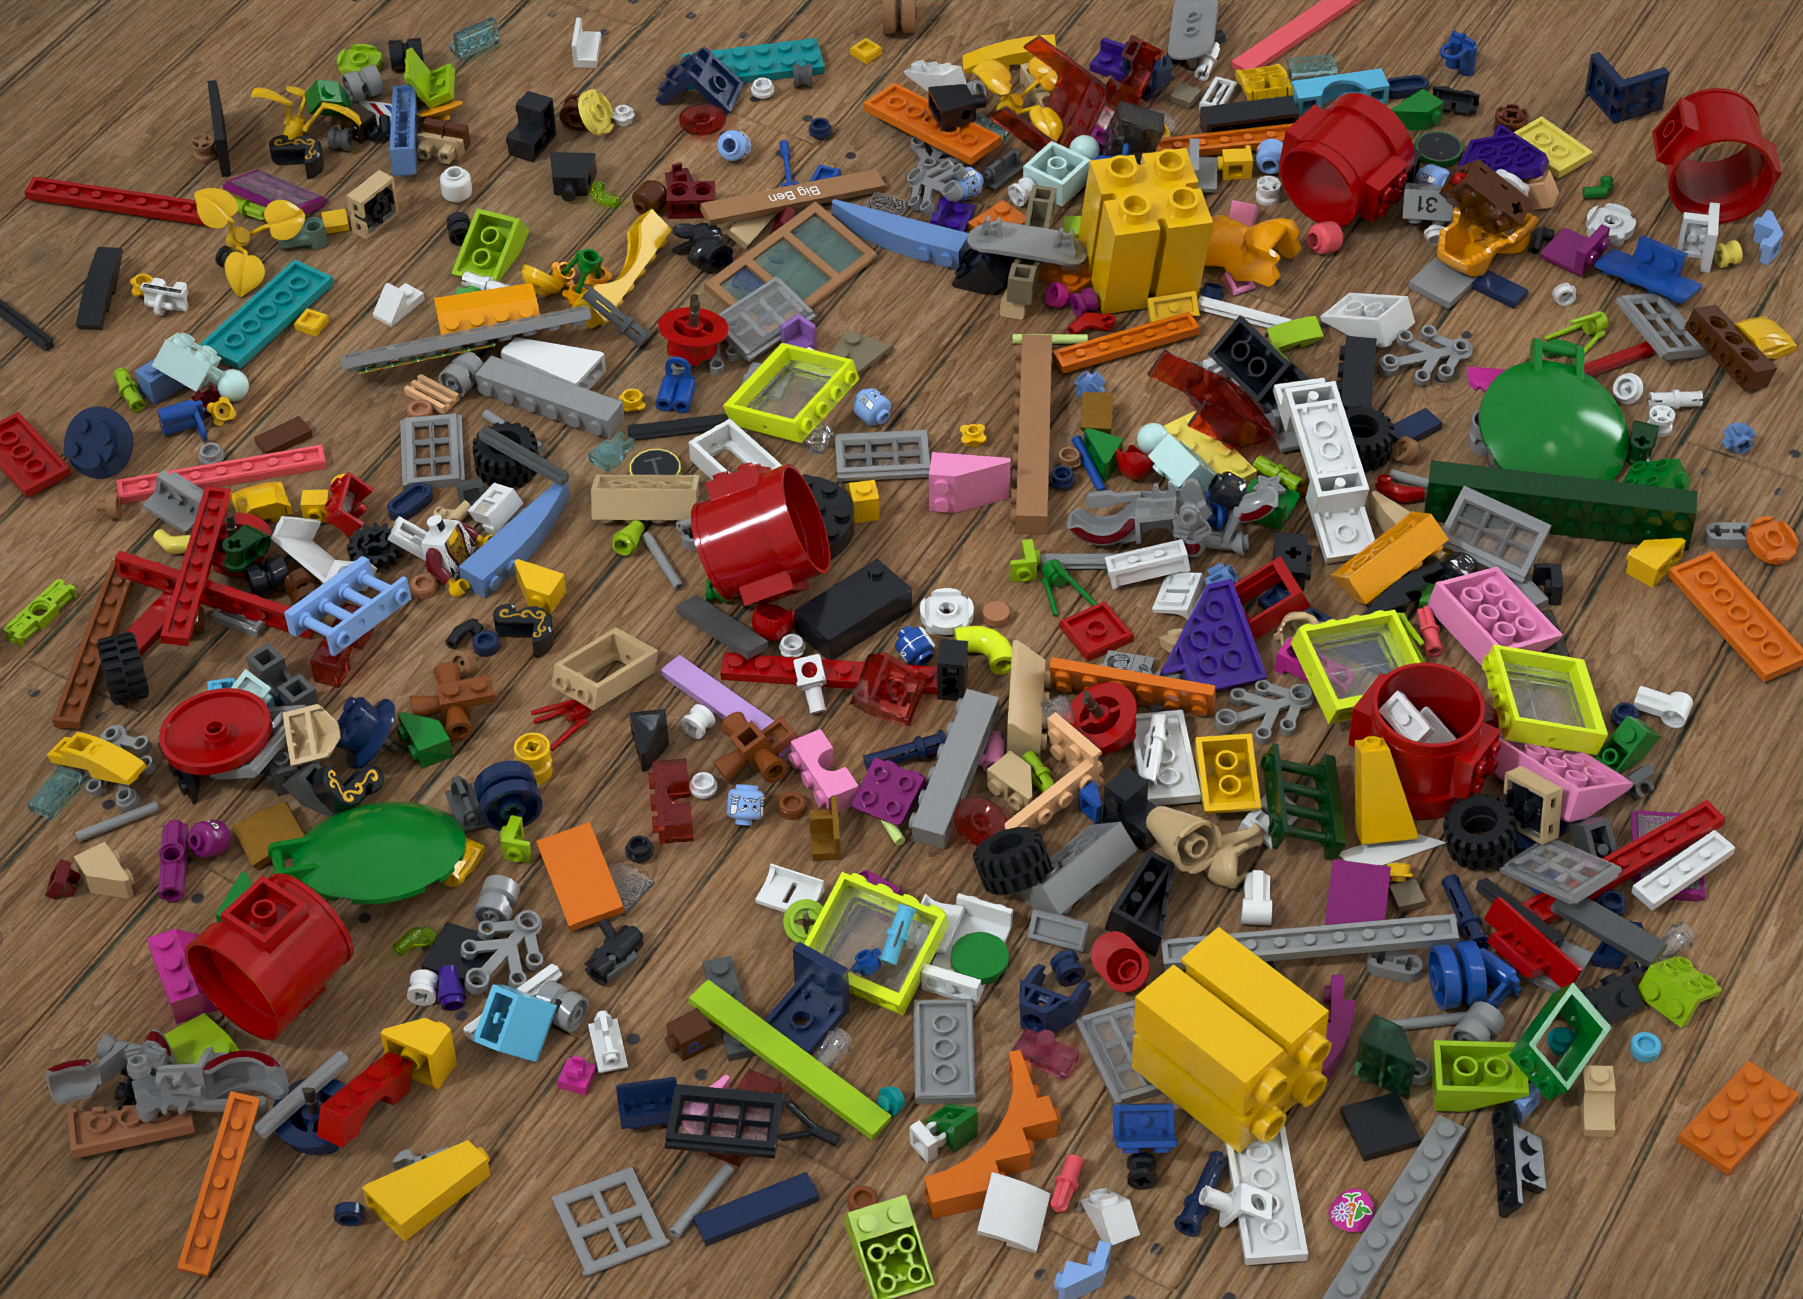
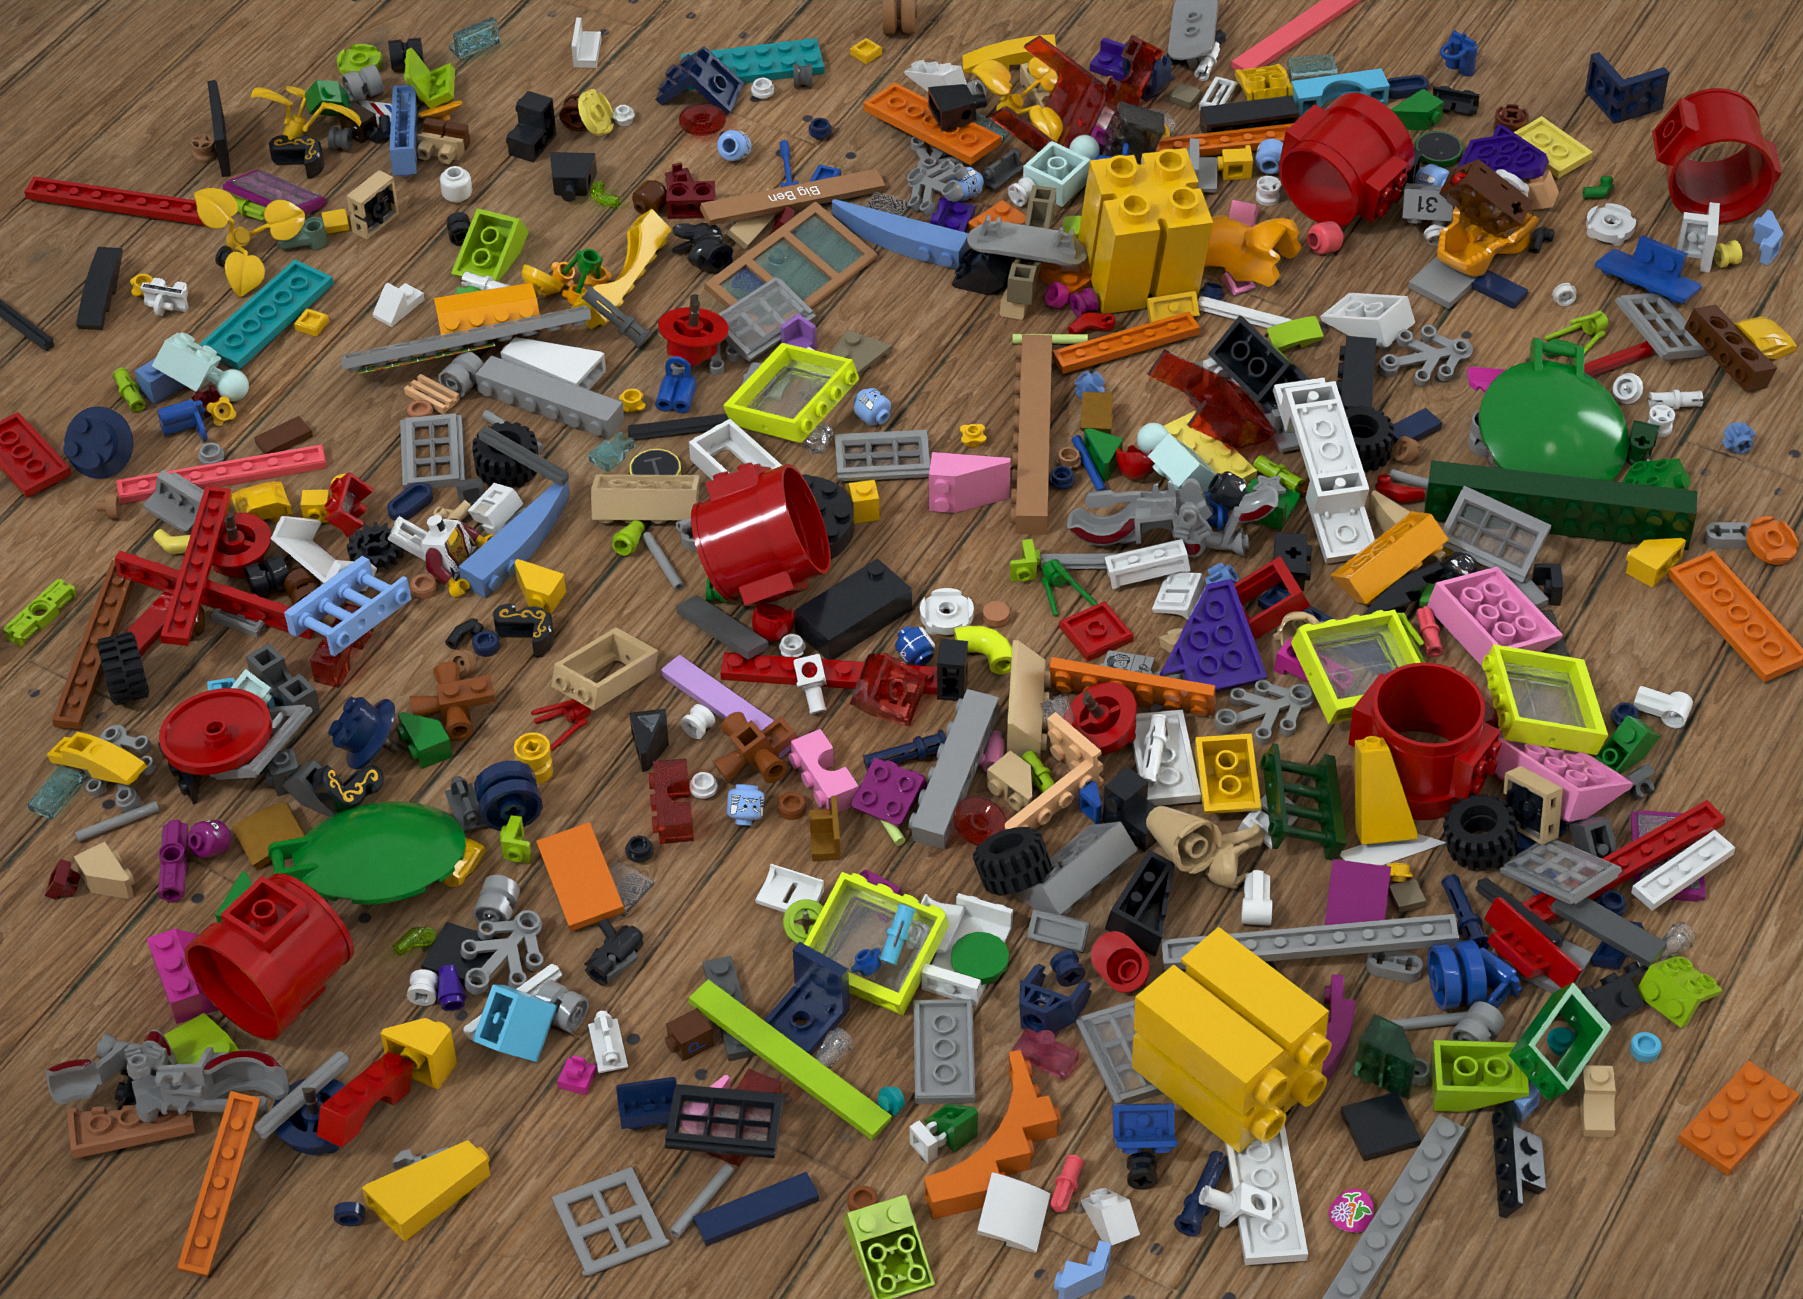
(245, 547): dark green piece -> none
(310, 734): tan slope -> none
(815, 1130): black plant -> none
(1412, 724): white panel -> none
(1576, 251): magenta bracket -> none

